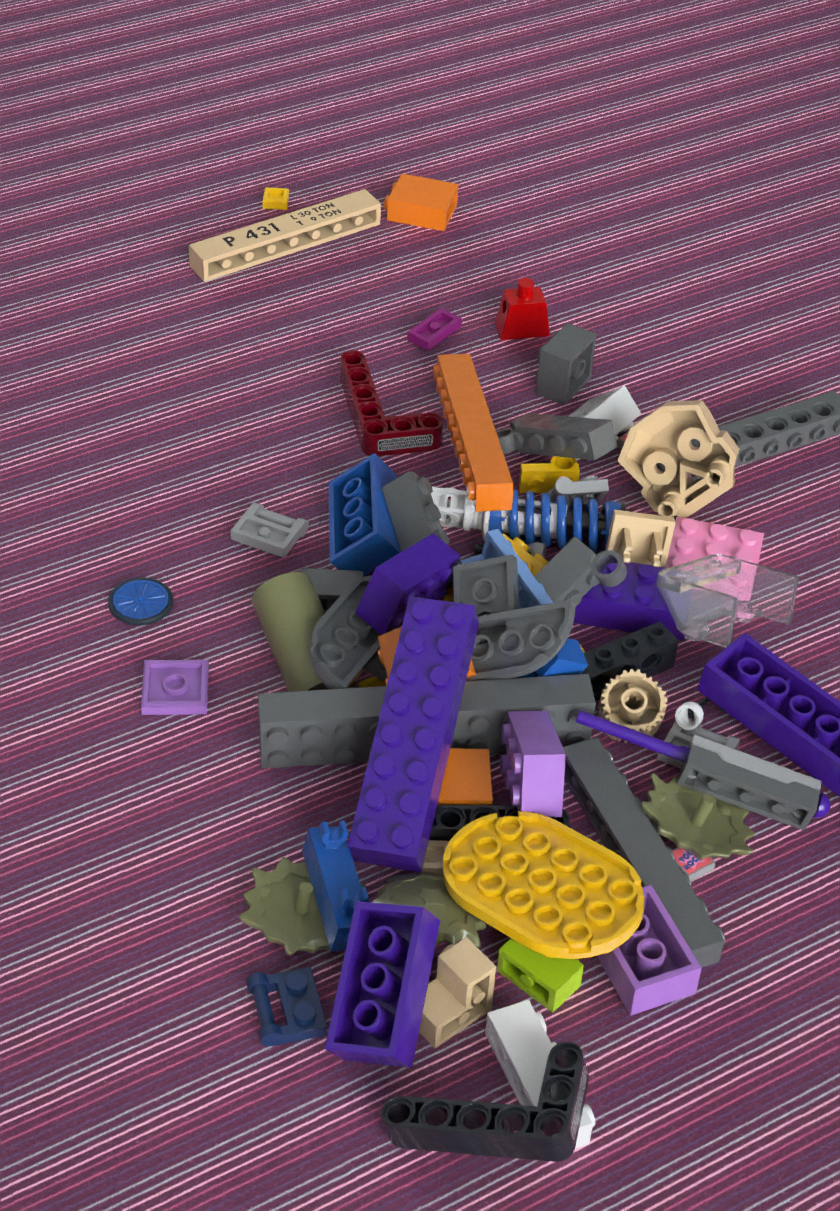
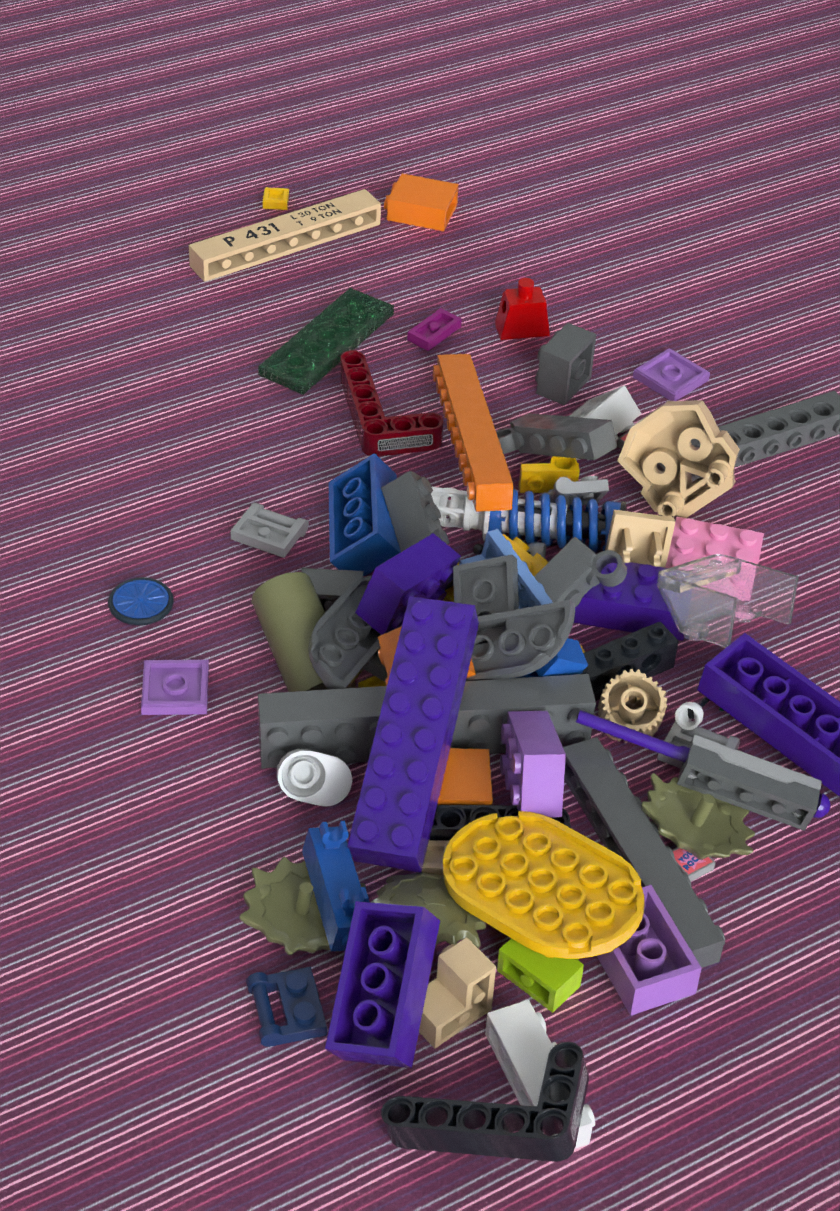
(314, 777): none -> white cap
(324, 339): none -> clear green plate
(671, 375): none -> medium lavender tile

